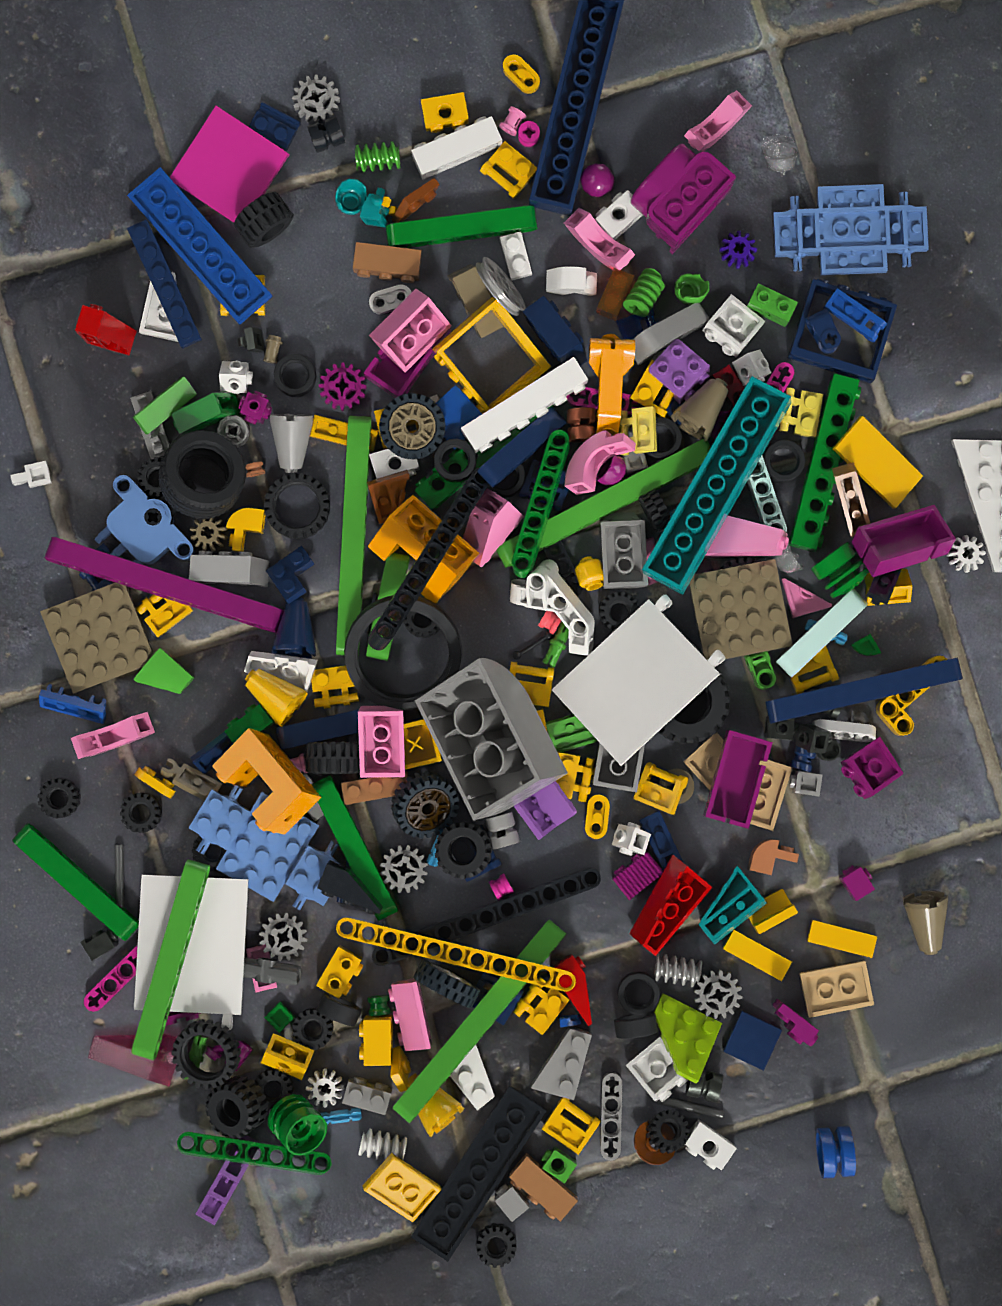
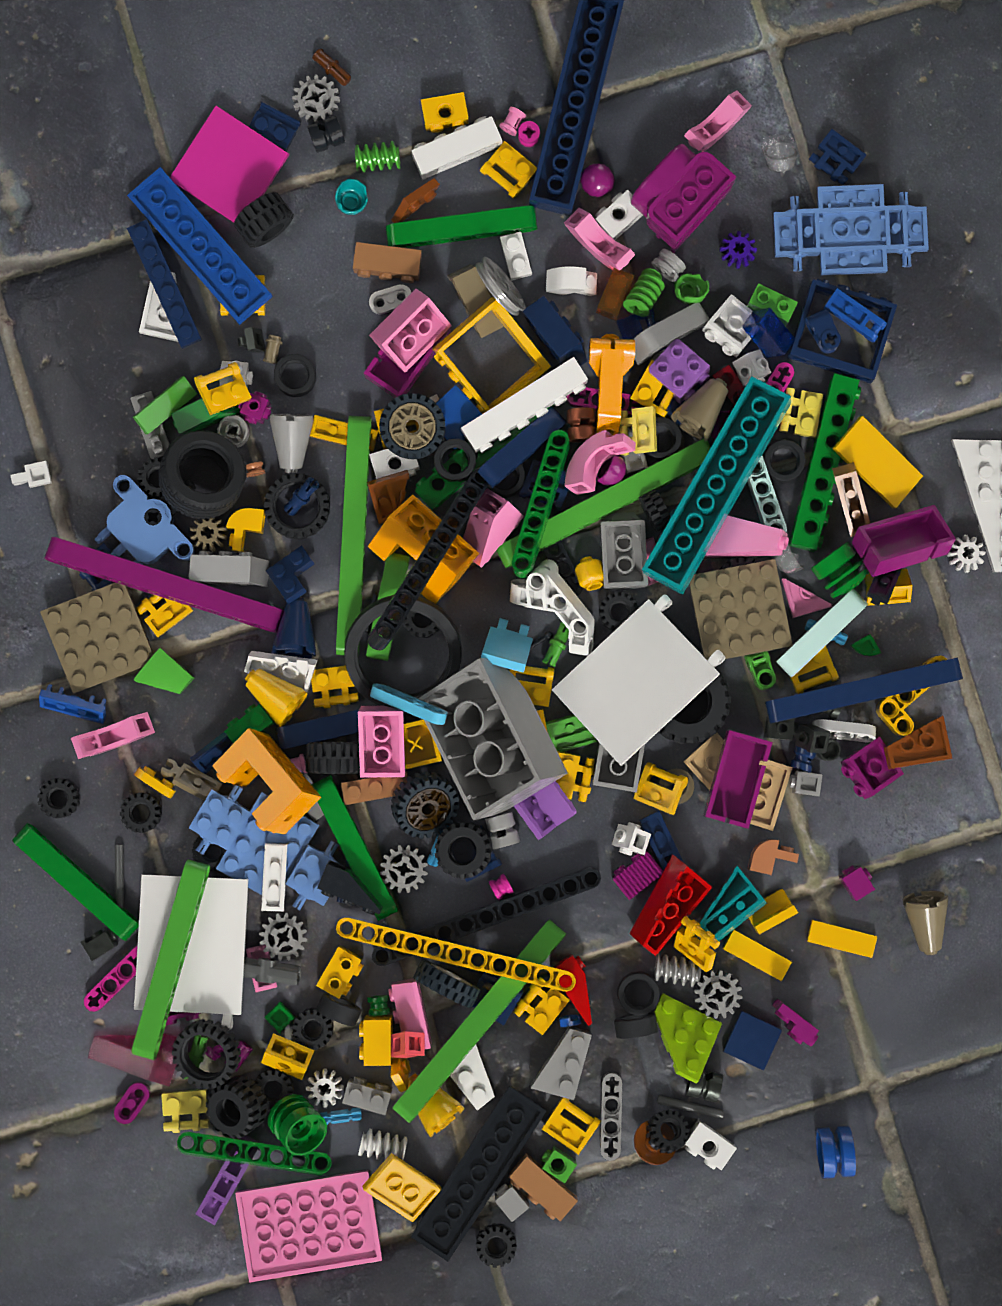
(104, 330): red wedge -> none
(133, 1102): none -> magenta plate
(182, 1103): none -> light yellow plate
(224, 395): none -> yellow plate
(274, 877): none -> white tile
(301, 496): none -> dark blue pin
(308, 1226): none -> bright pink plate
(332, 67): none -> reddish brown axle
(333, 386): magenta gear -> none
(376, 209): teal piece -> none
(407, 1044): none -> coral brick
(408, 704): none -> medium azure beam
(507, 647): none -> medium azure tile
(522, 74): yellow plate -> none
(550, 621): coral wheel -> none
(597, 816): yellow plate -> none
(656, 1071): white plate -> none
(668, 265): none -> light grey wheel
(694, 949): none -> yellow plate
(768, 332): none -> clear blue piece
(836, 988): tan plate -> none
(841, 152): none -> dark blue plate
(921, 746): none -> dark orange wing

